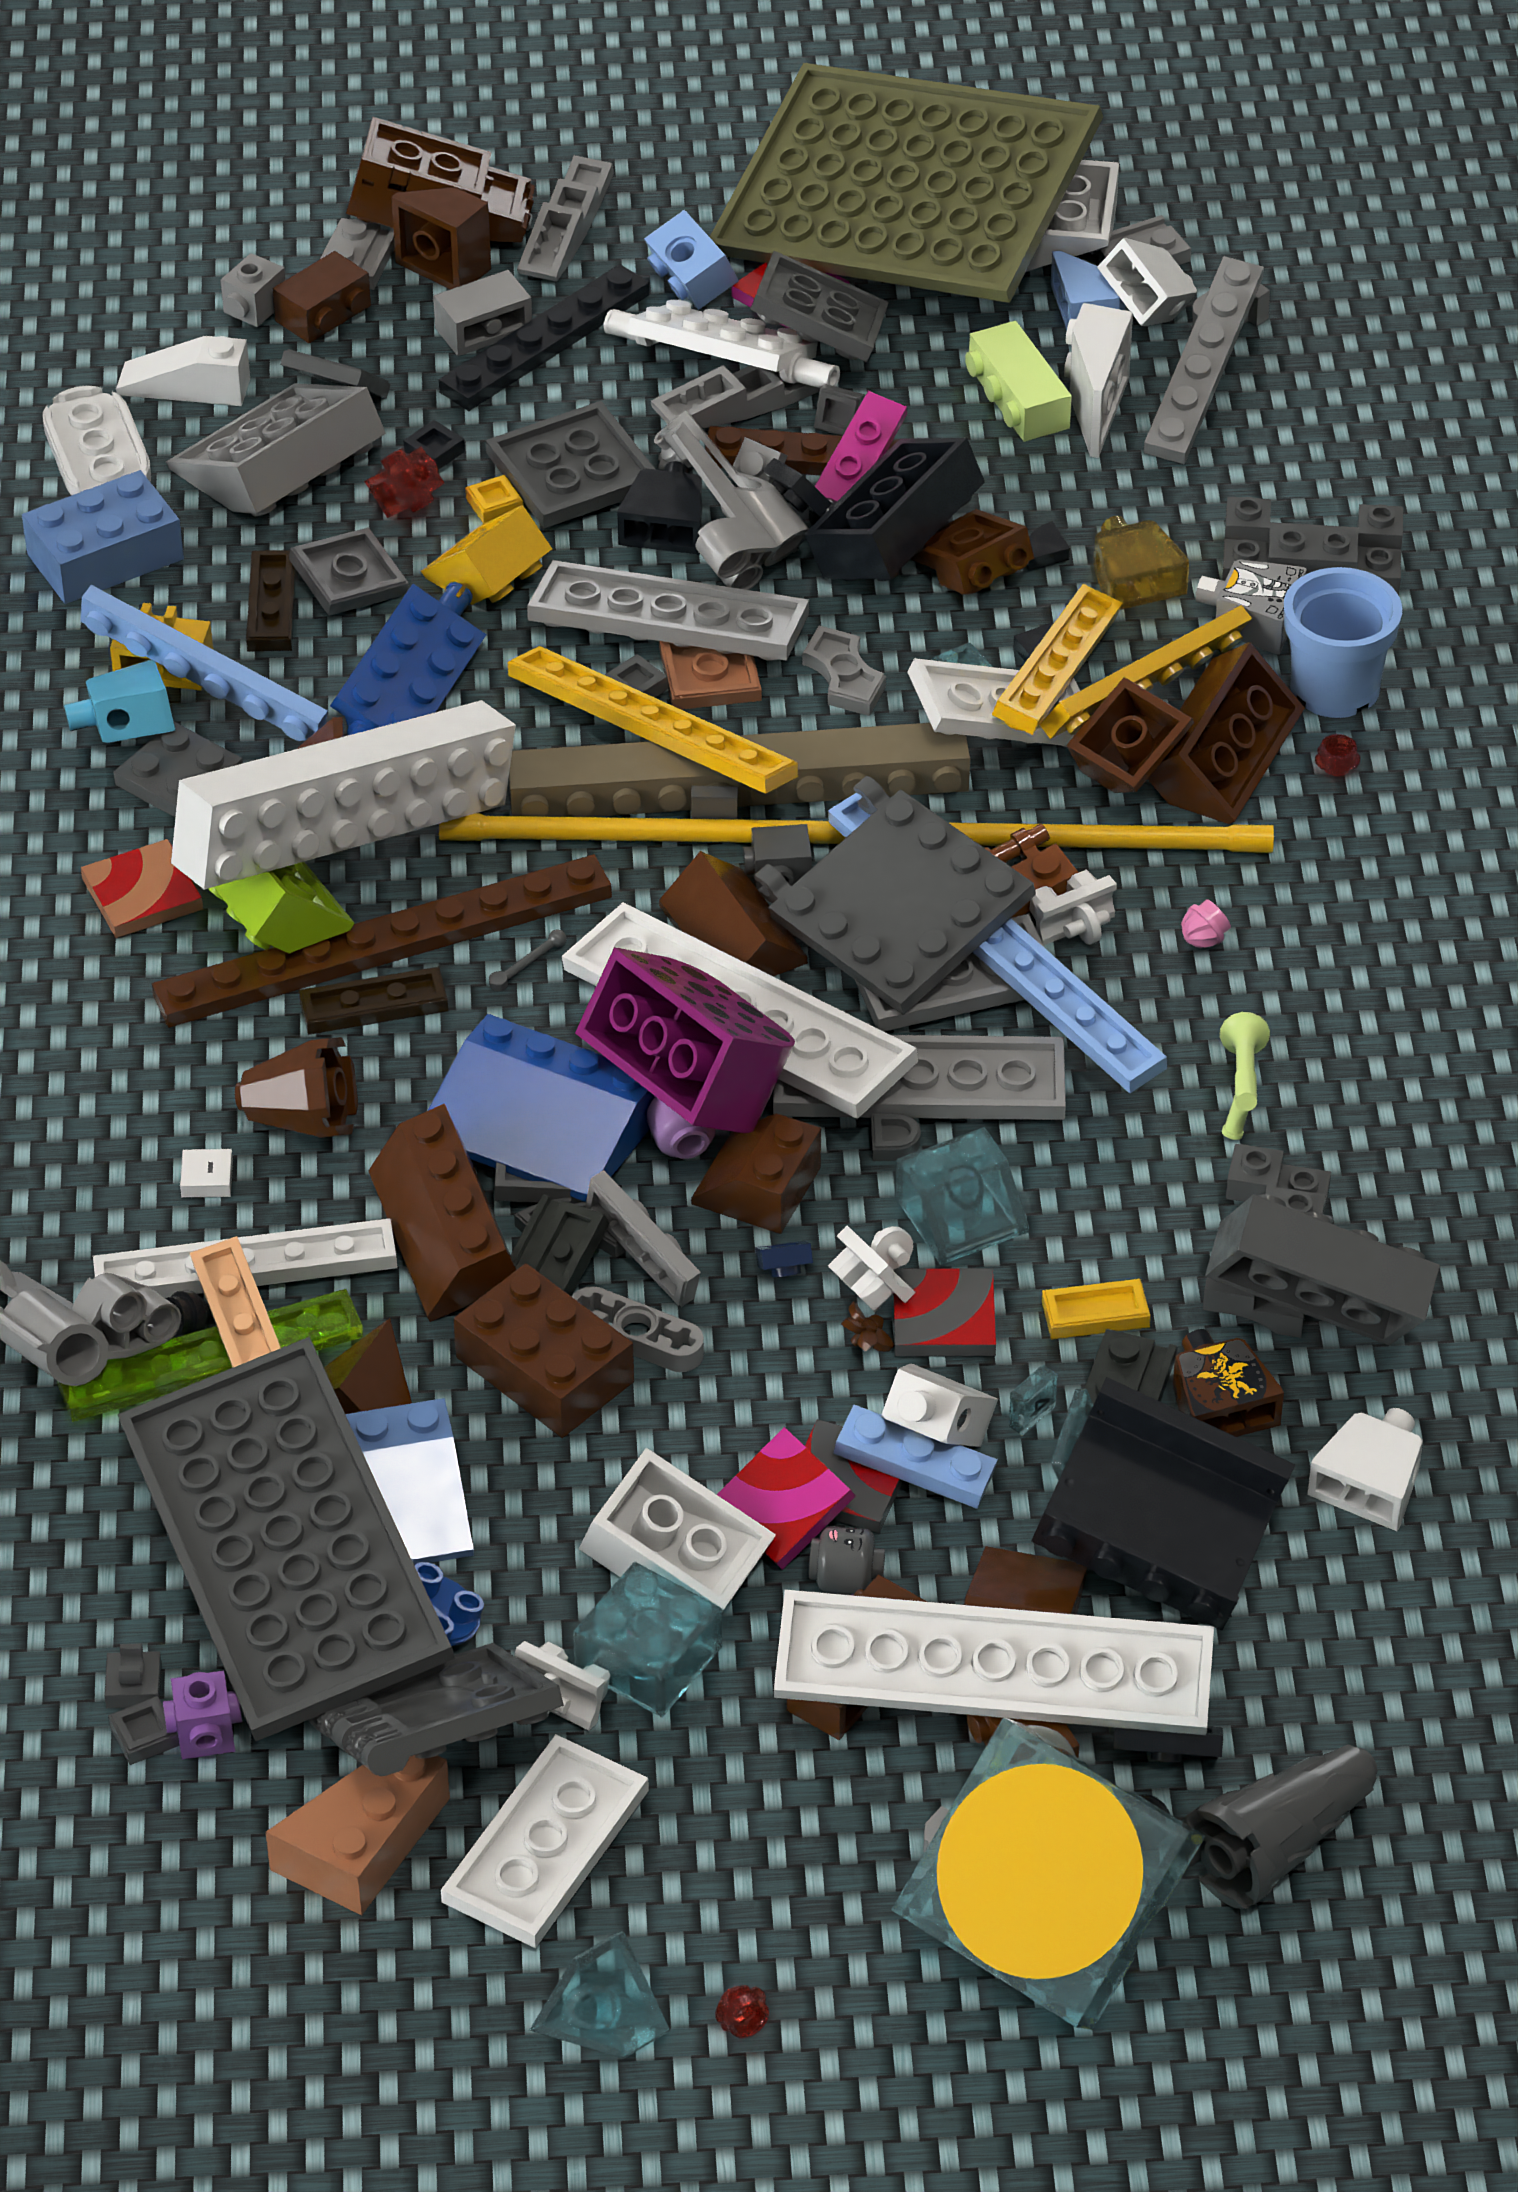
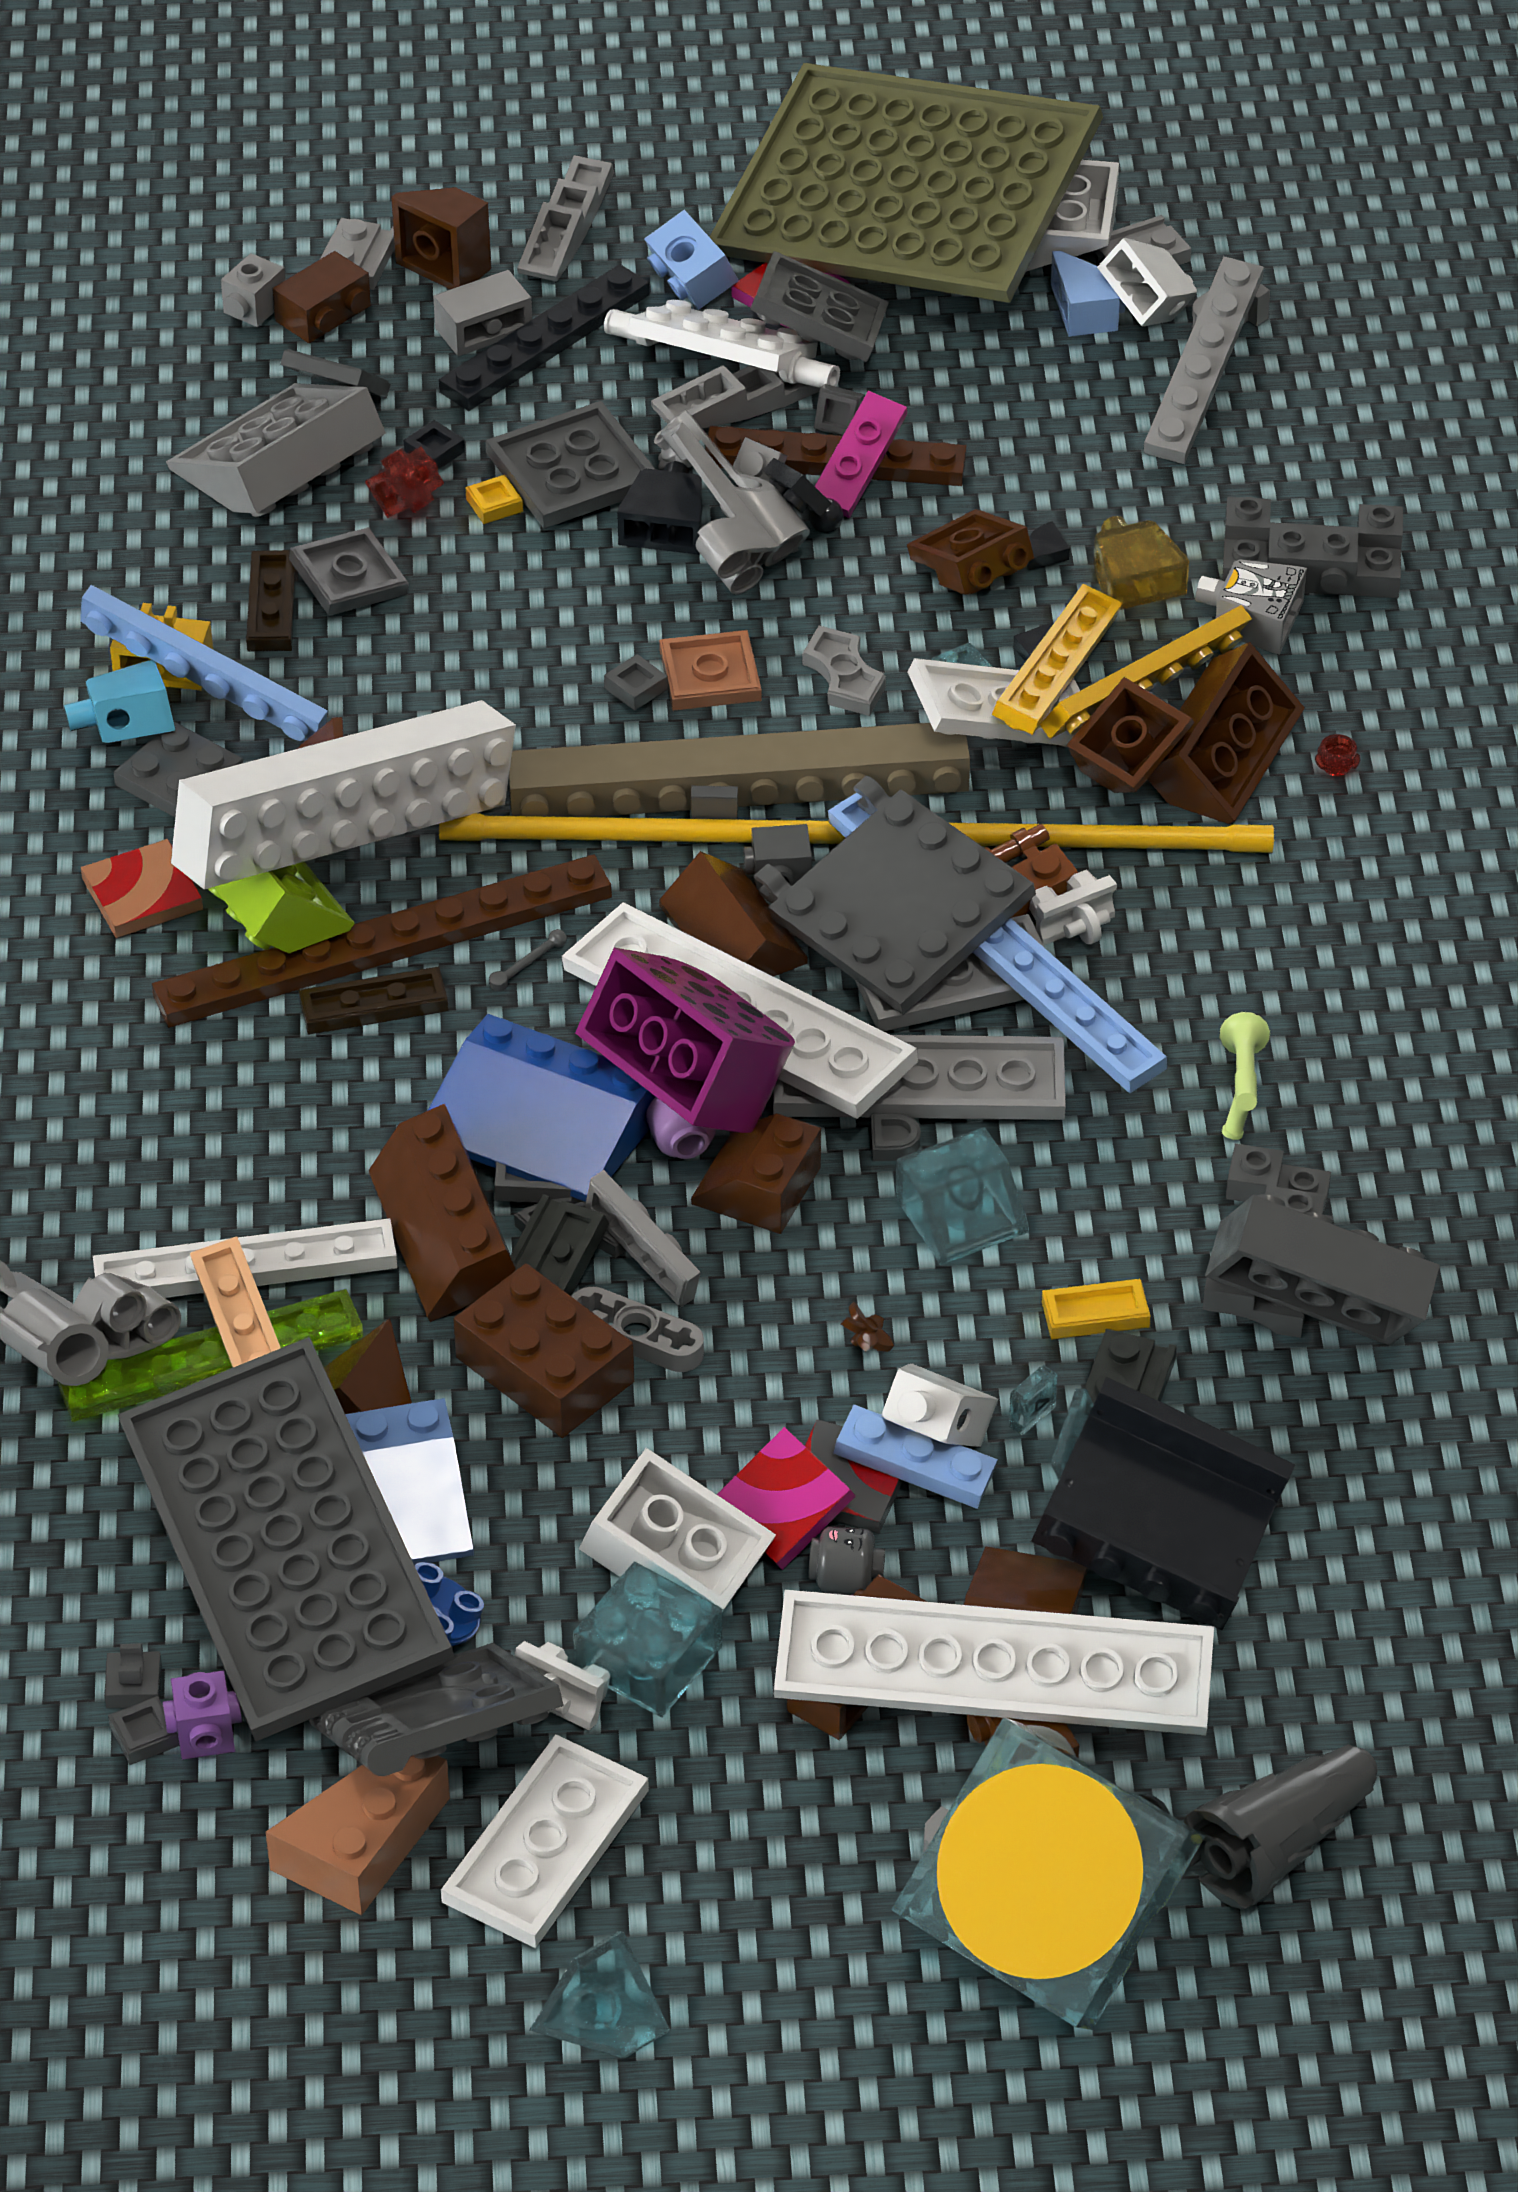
(93, 438): white tile -> none
(103, 536): medium blue brick -> none
(193, 1310): black plate -> none
(194, 371): white slope -> none
(206, 1173): white tile -> none
(302, 1090): reddish brown cone -> none
(408, 161): reddish brown piece -> none
(410, 661): blue plate -> none
(492, 557): yellow slope -> none
(653, 719): yellow tile -> none
(668, 610): light grey plate -> none
(742, 2011): clear red plate -> none
(784, 1258): dark blue plate -> none
(870, 1269): white hips -> none
(895, 509): black brick -> none
(946, 1314): tile -> none
(1019, 381): yellowish green brick -> none
(1098, 368): white slope -> none
(1169, 1745): black plate -> none
(1204, 925): bright pink plate -> none
(1226, 1385): torso -> none
(1339, 638): light blue piece -> none
(1369, 1467): white torso -> none

